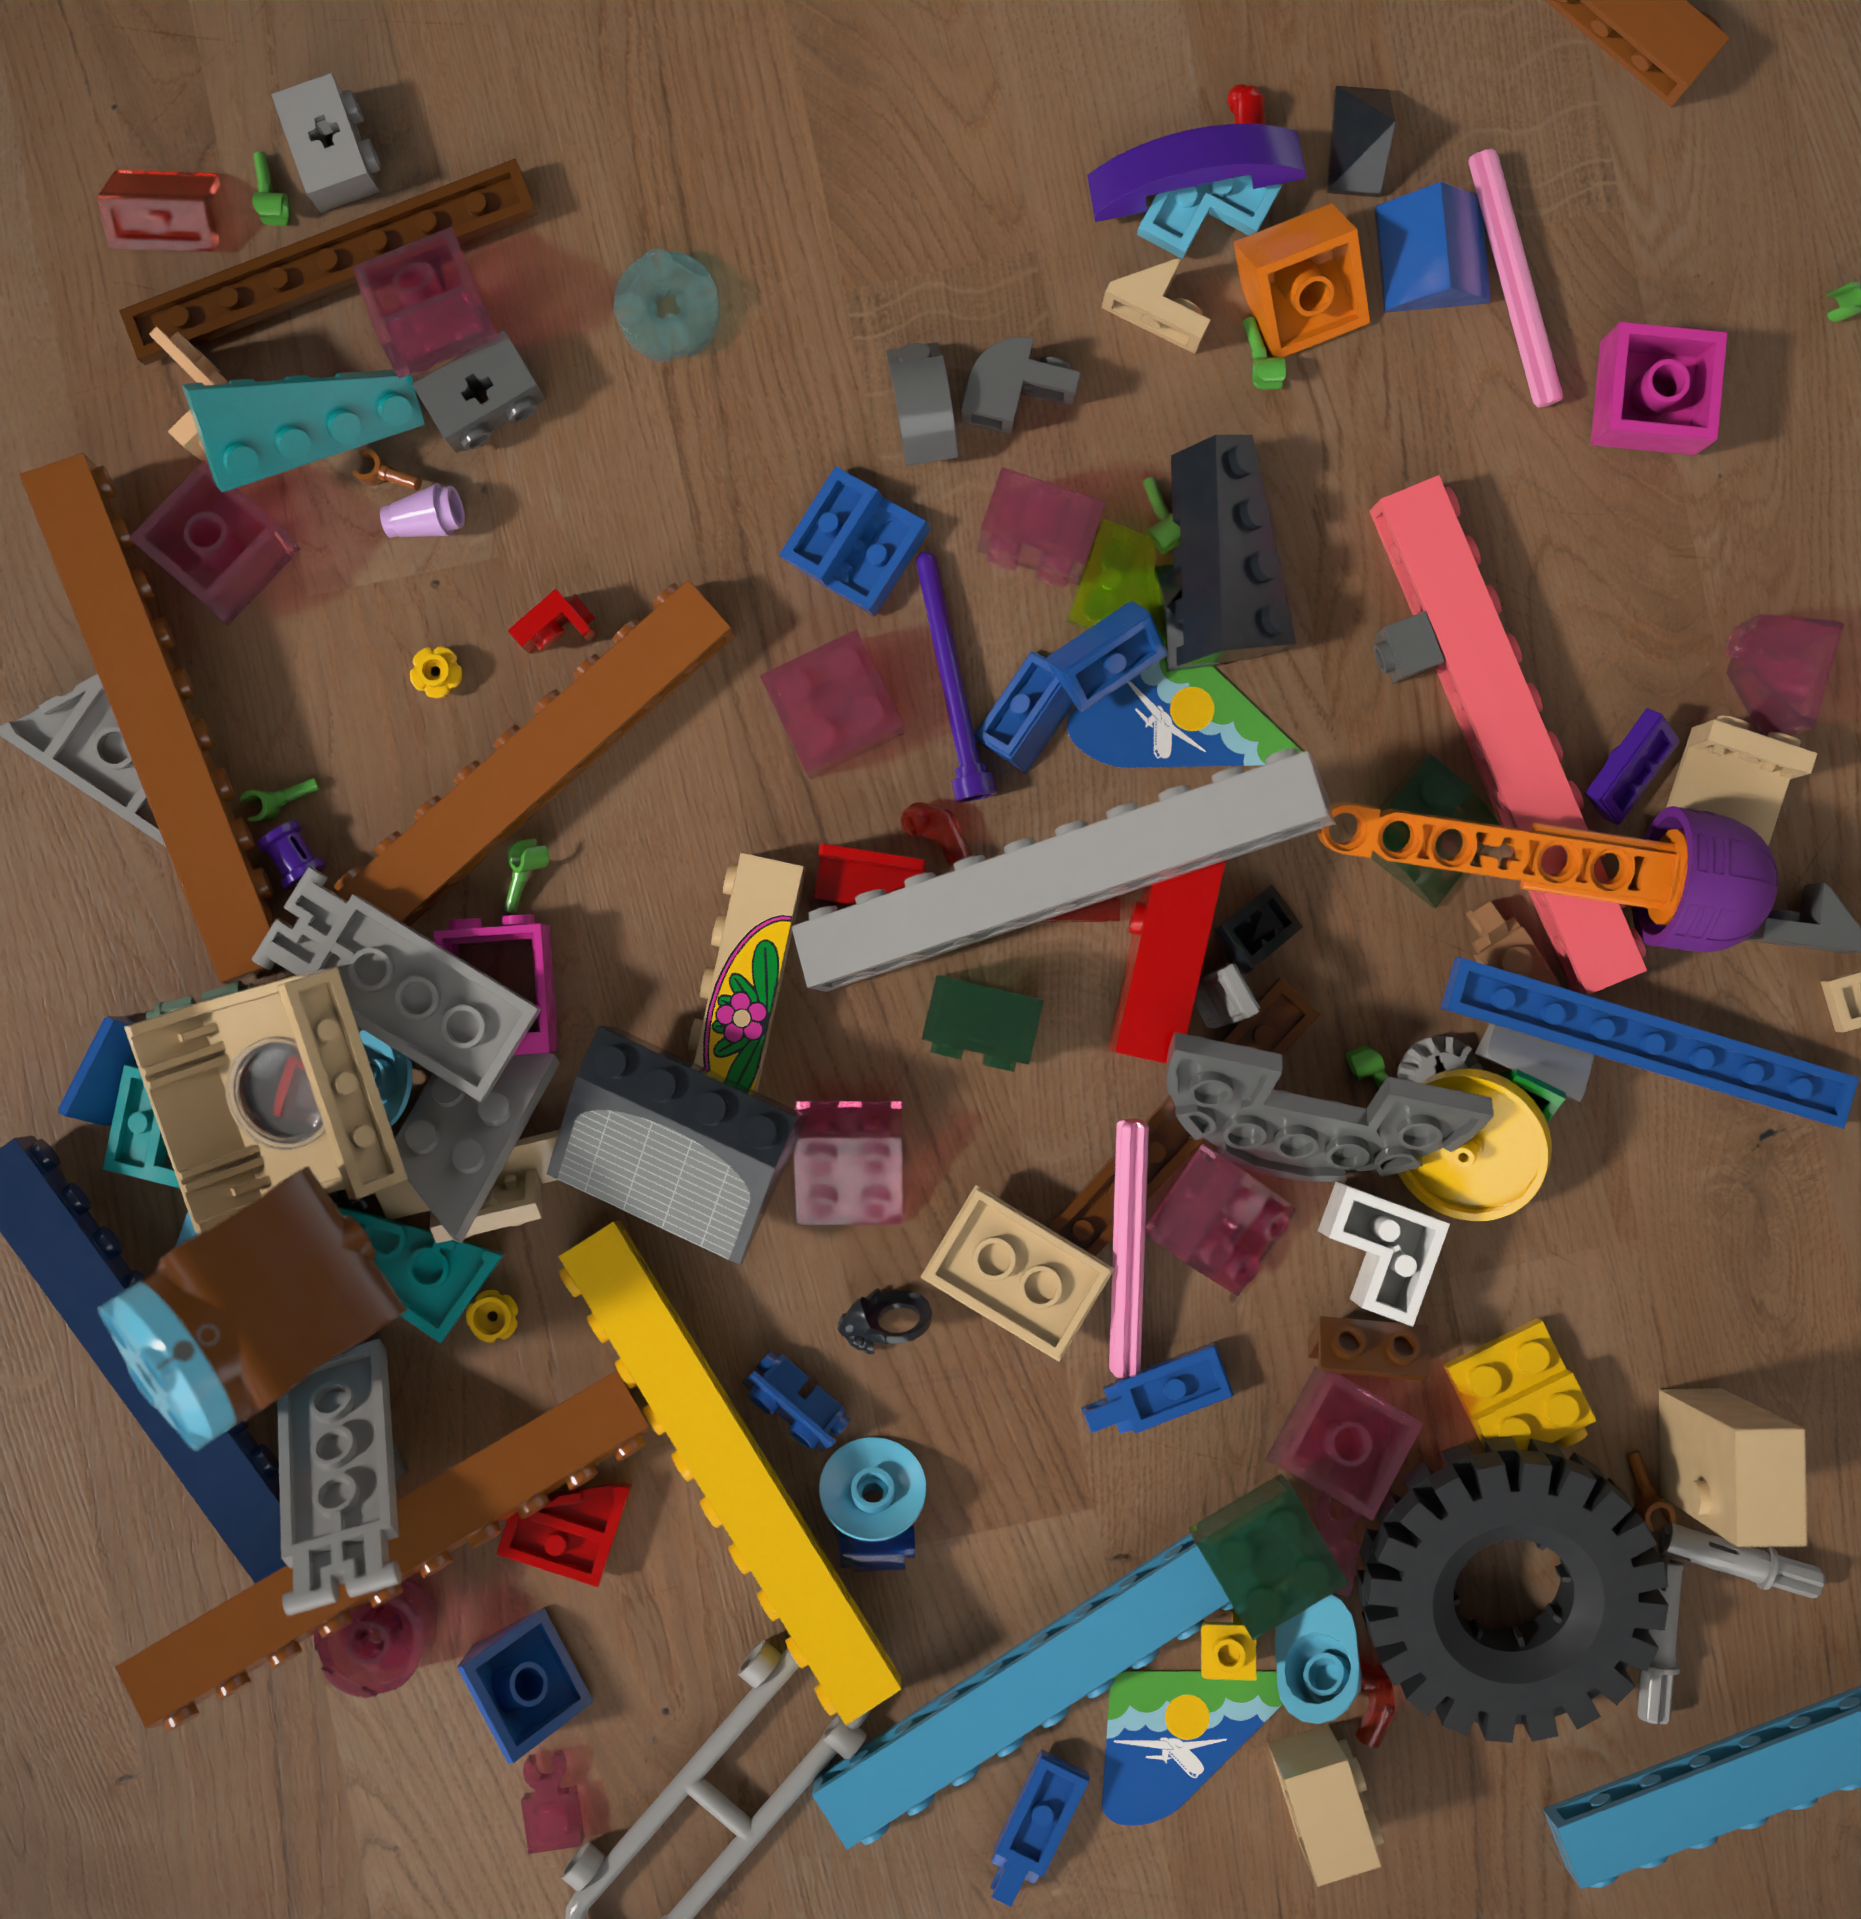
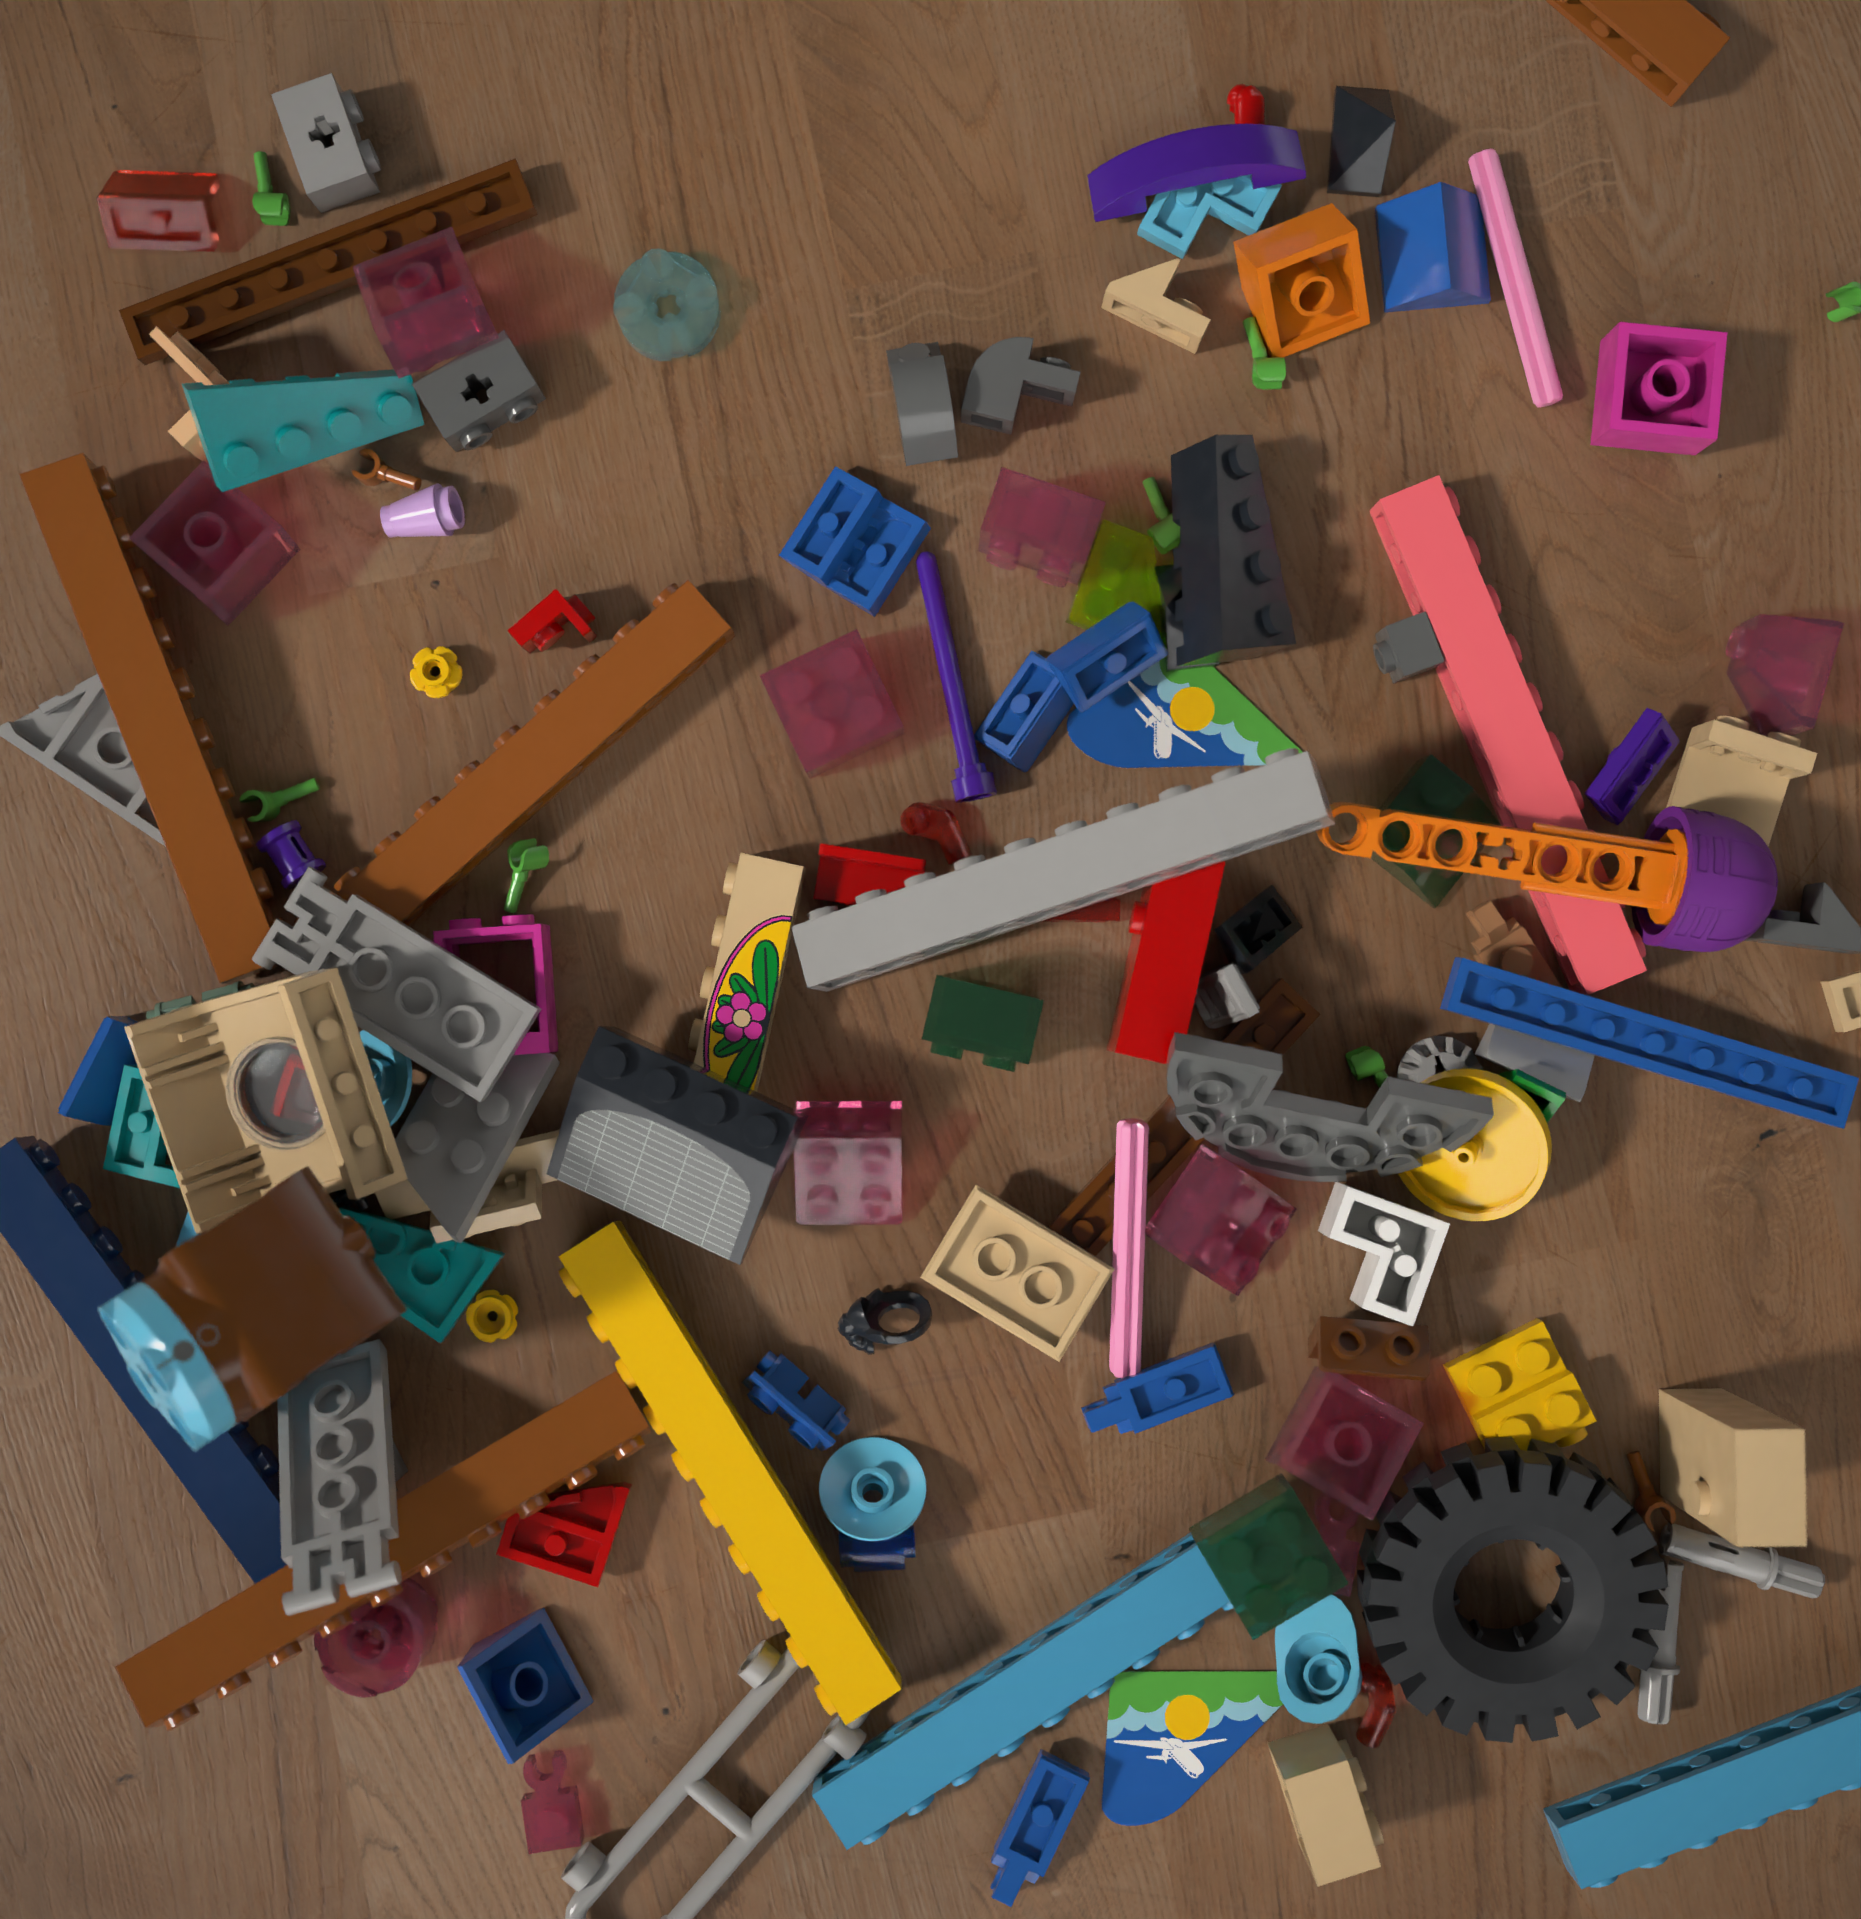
(1227, 1651): yellow bracket -> none

